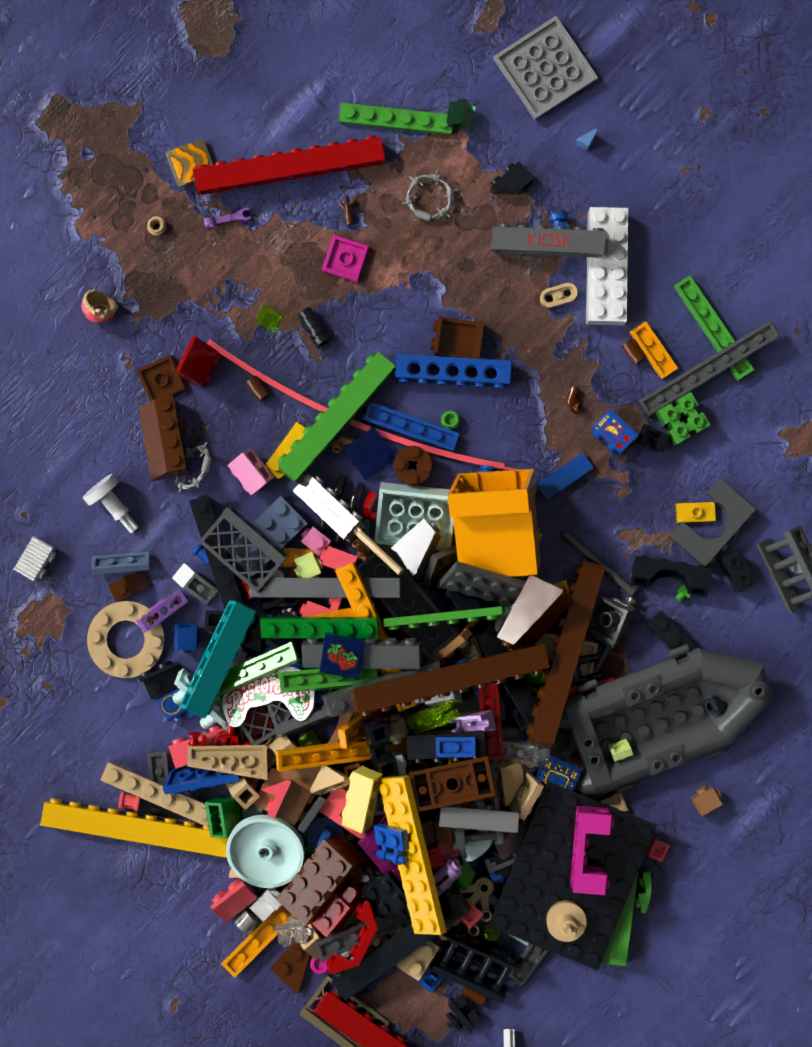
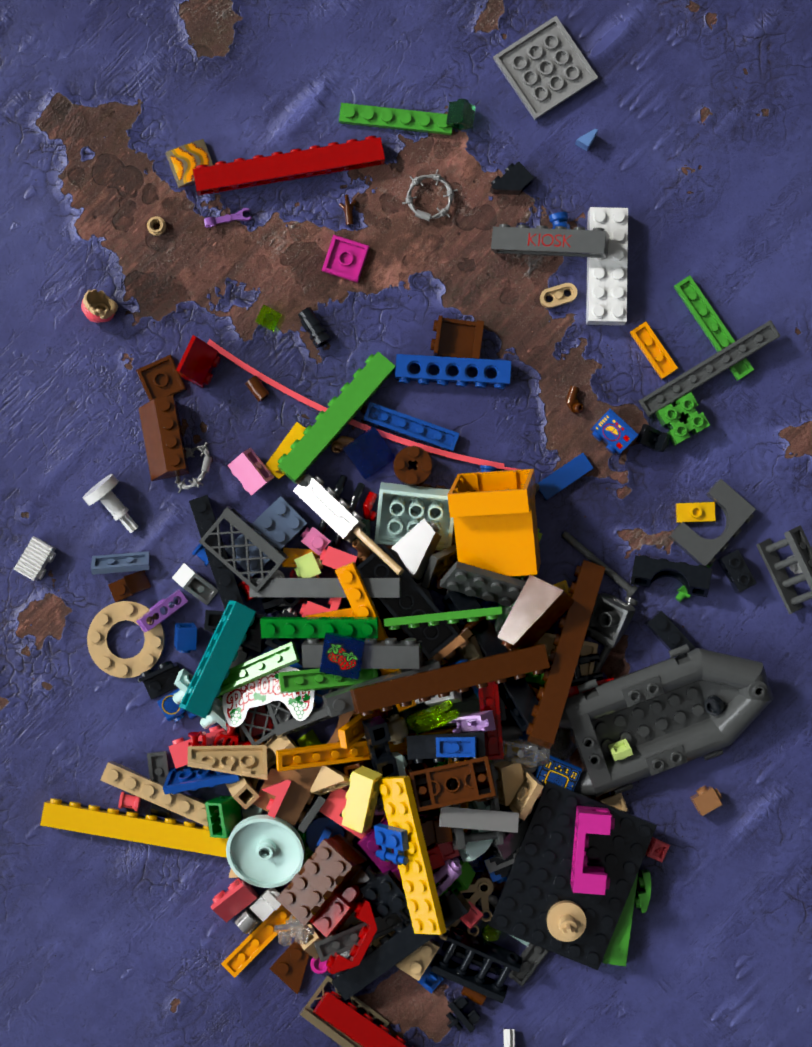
(450, 420): bright green plate -> none
(633, 351): reddish brown piece -> none

